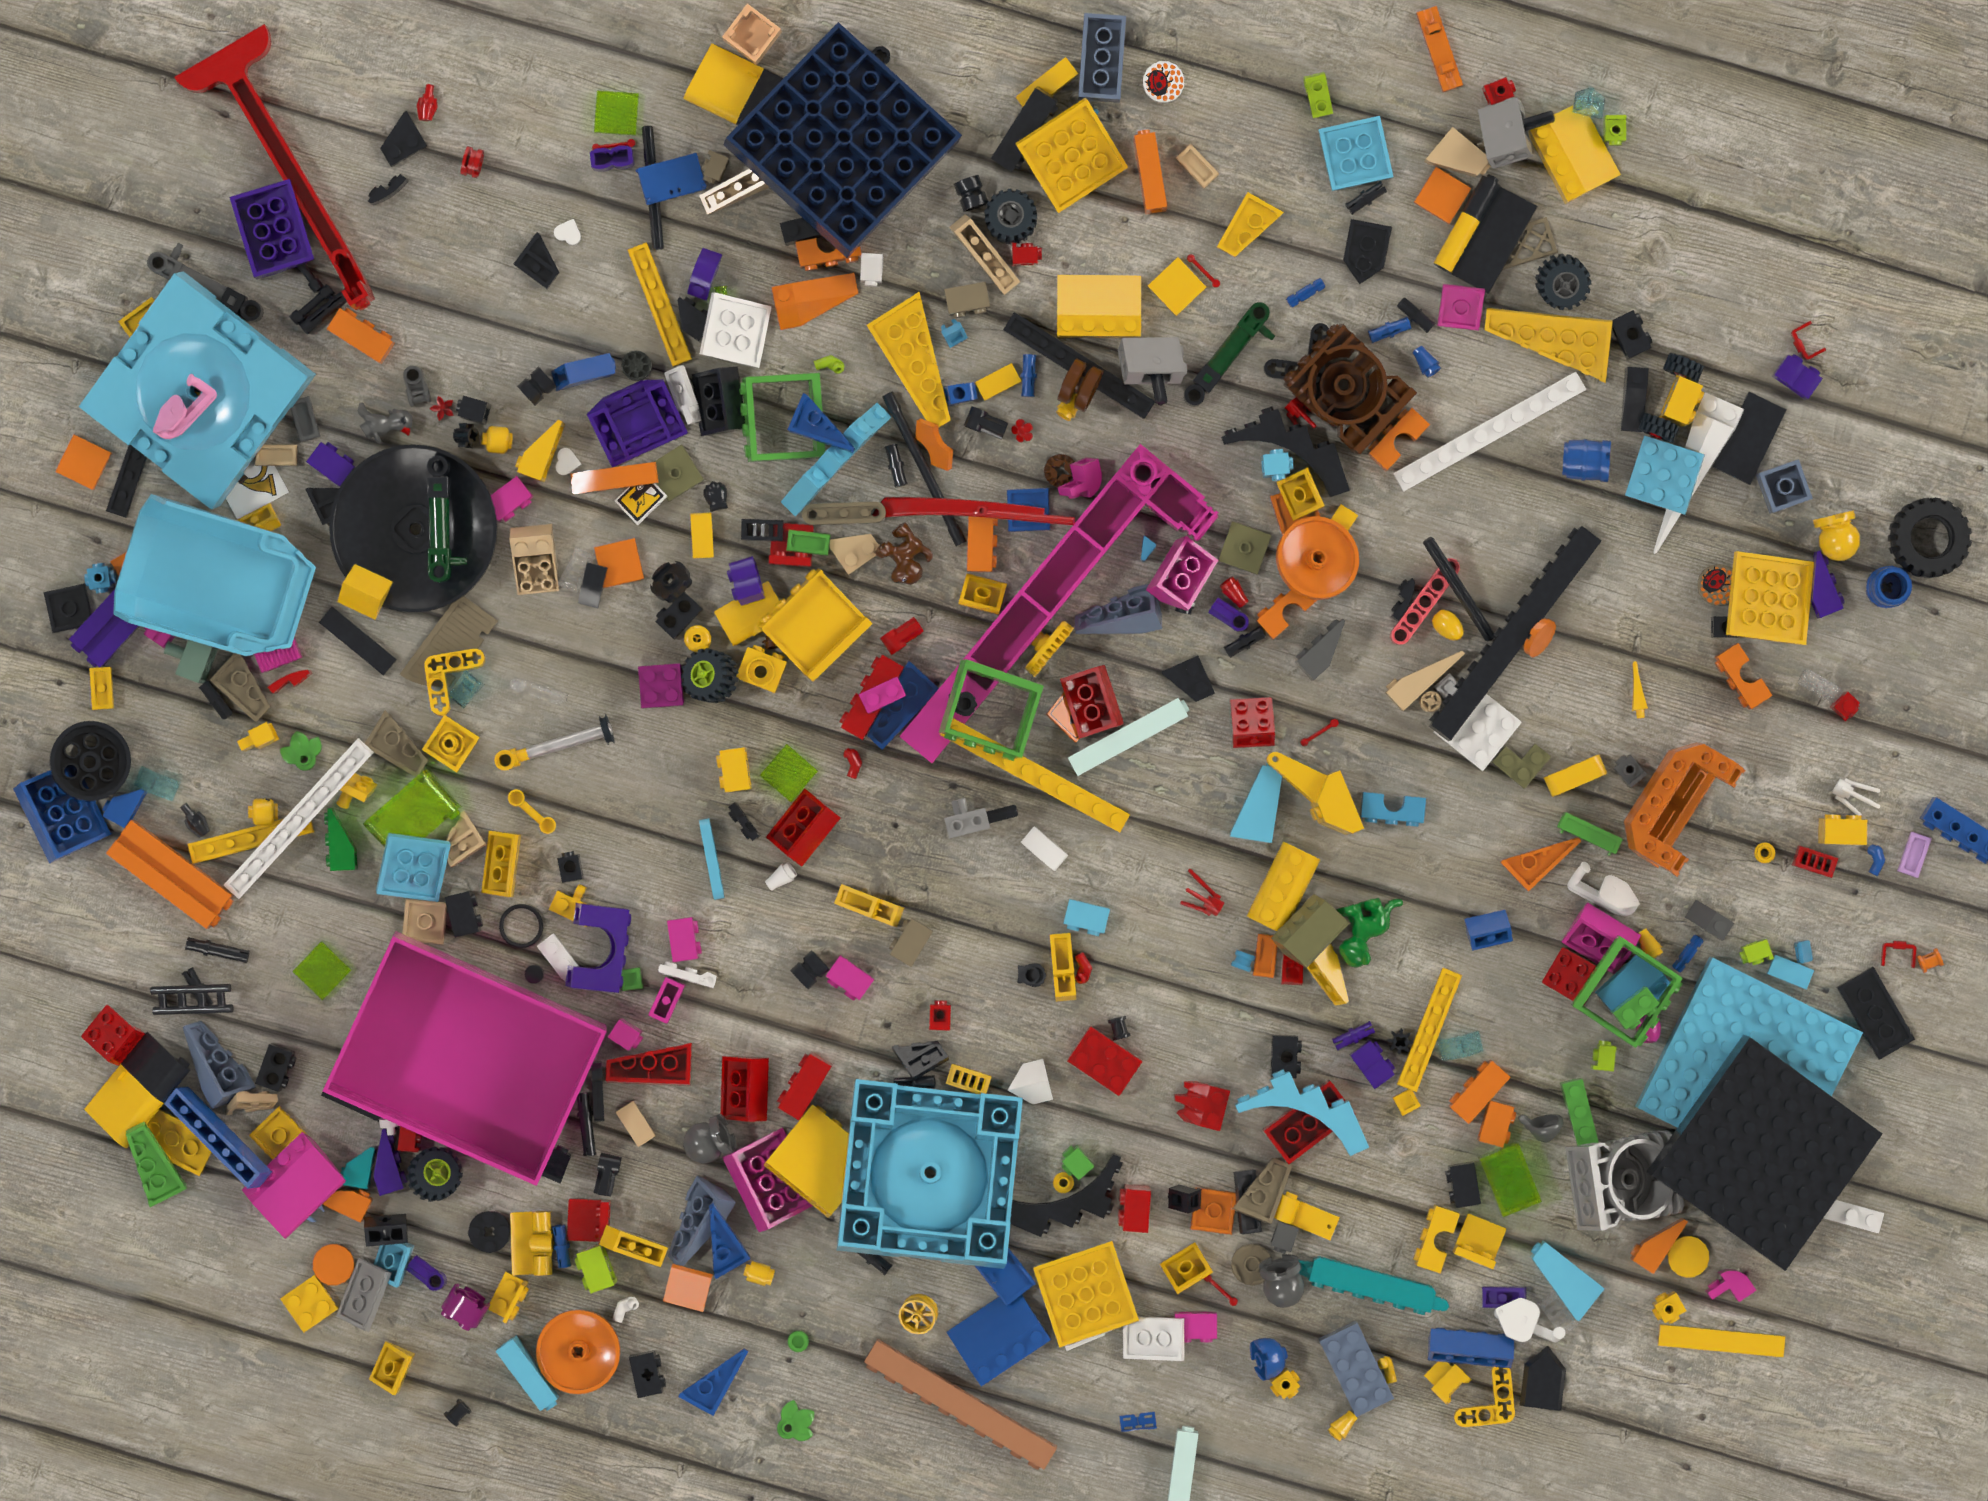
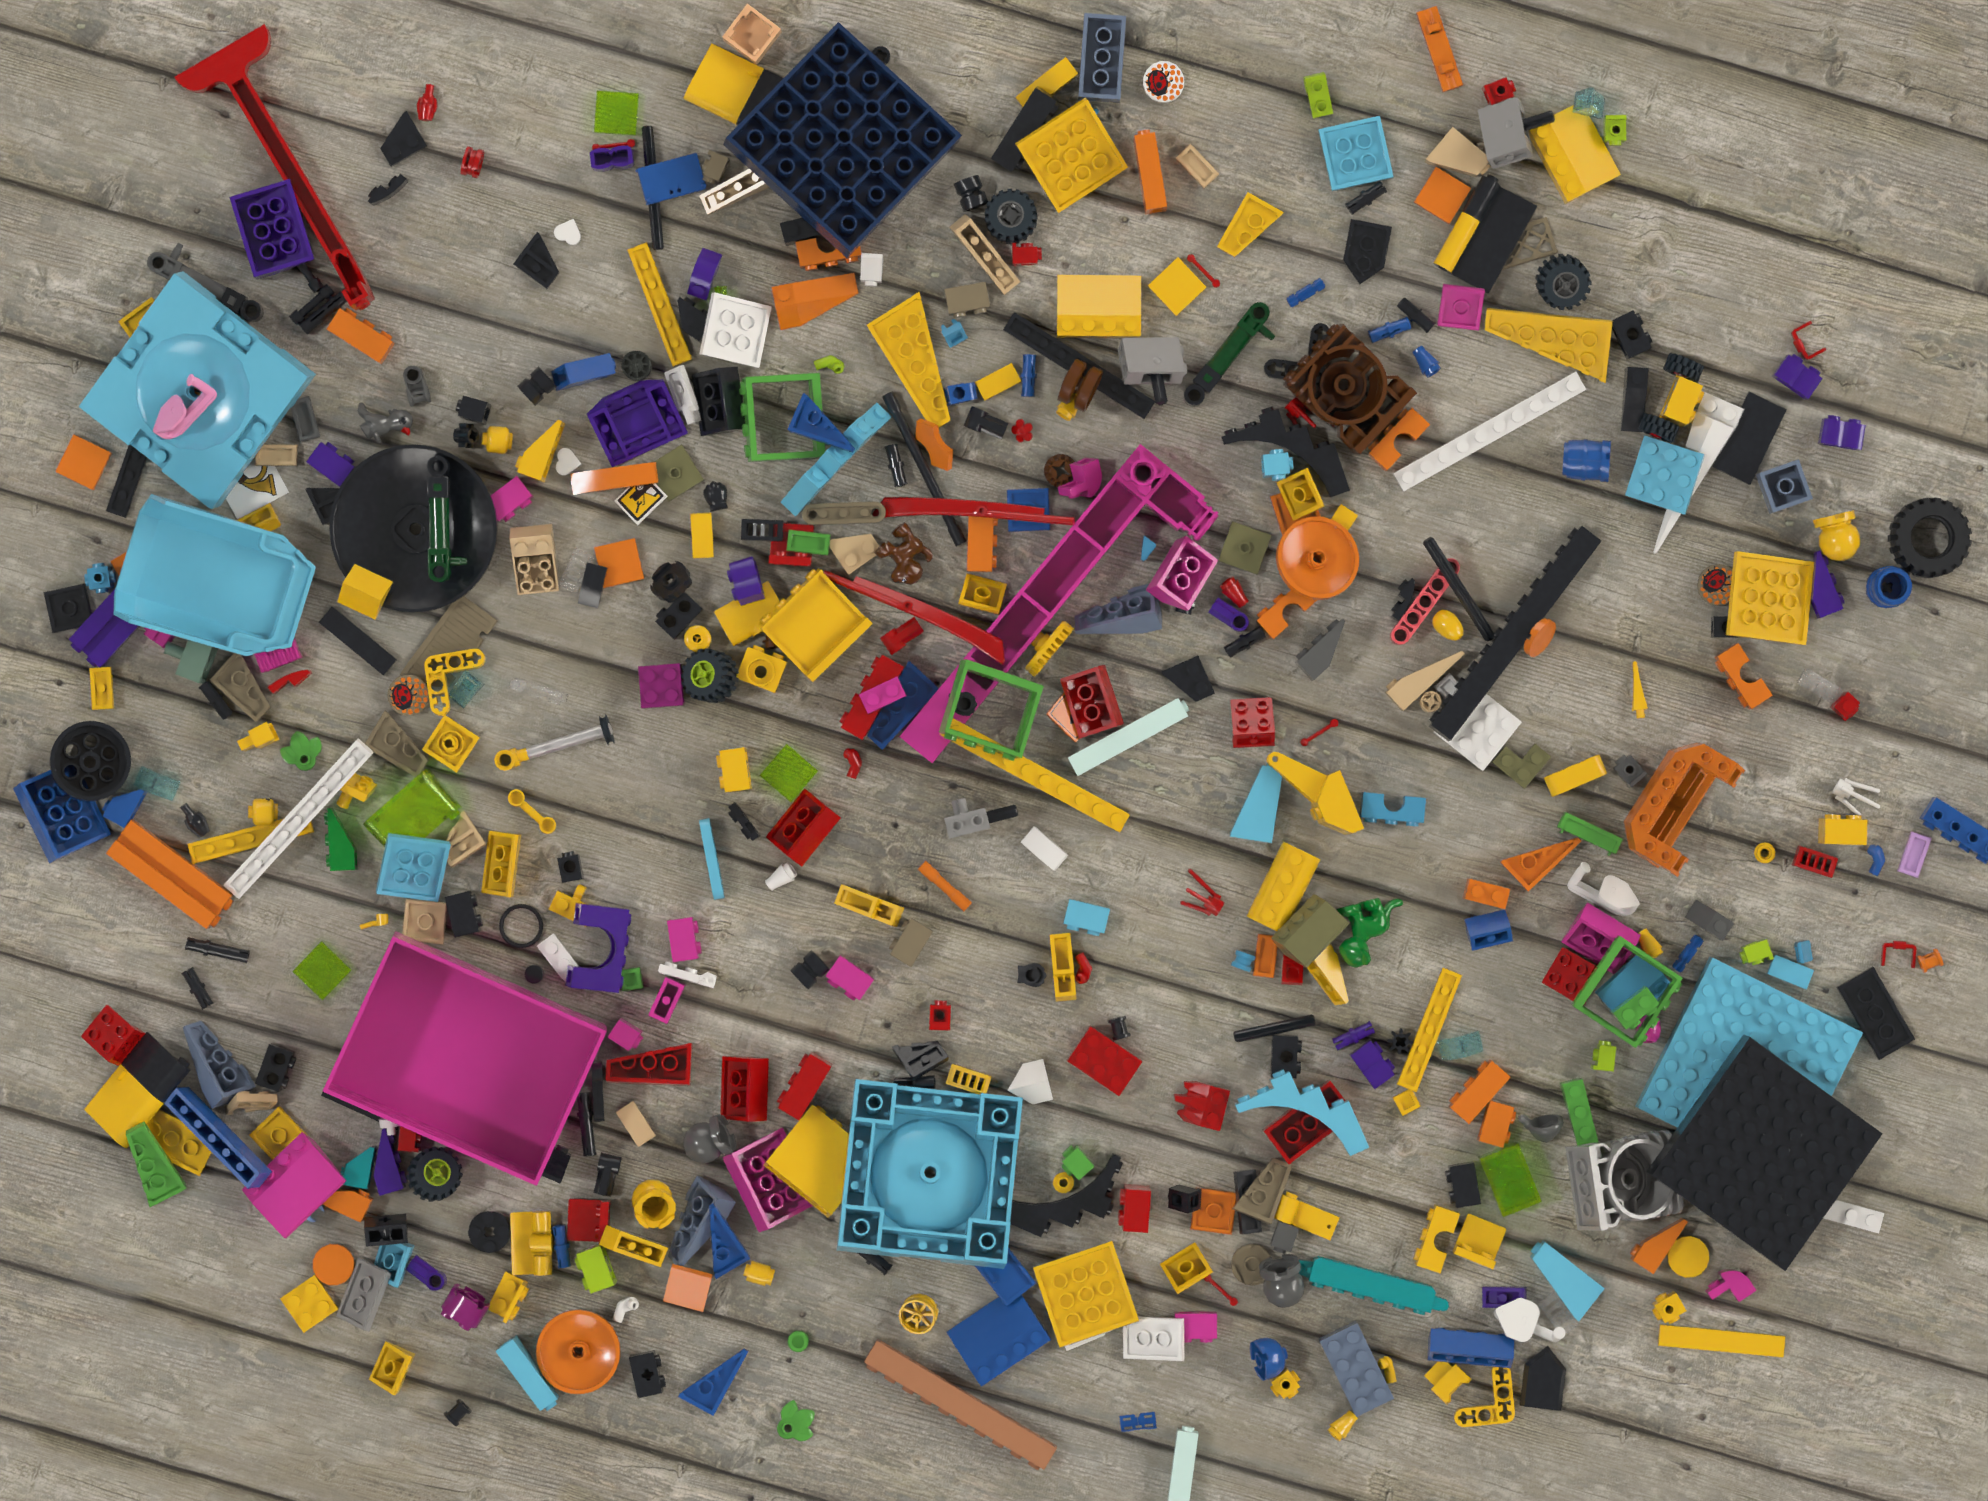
(182, 1007): black bar -> none
(381, 919): none -> yellow hand
(408, 694): none -> tile
(442, 408): red plant -> none
(653, 1204): none -> yellow tile
(935, 877): none -> orange piece
(972, 634): none -> red piece
(1274, 1028): none -> black axle
(1486, 893): none -> orange brick
(1841, 433): none -> dark purple brick

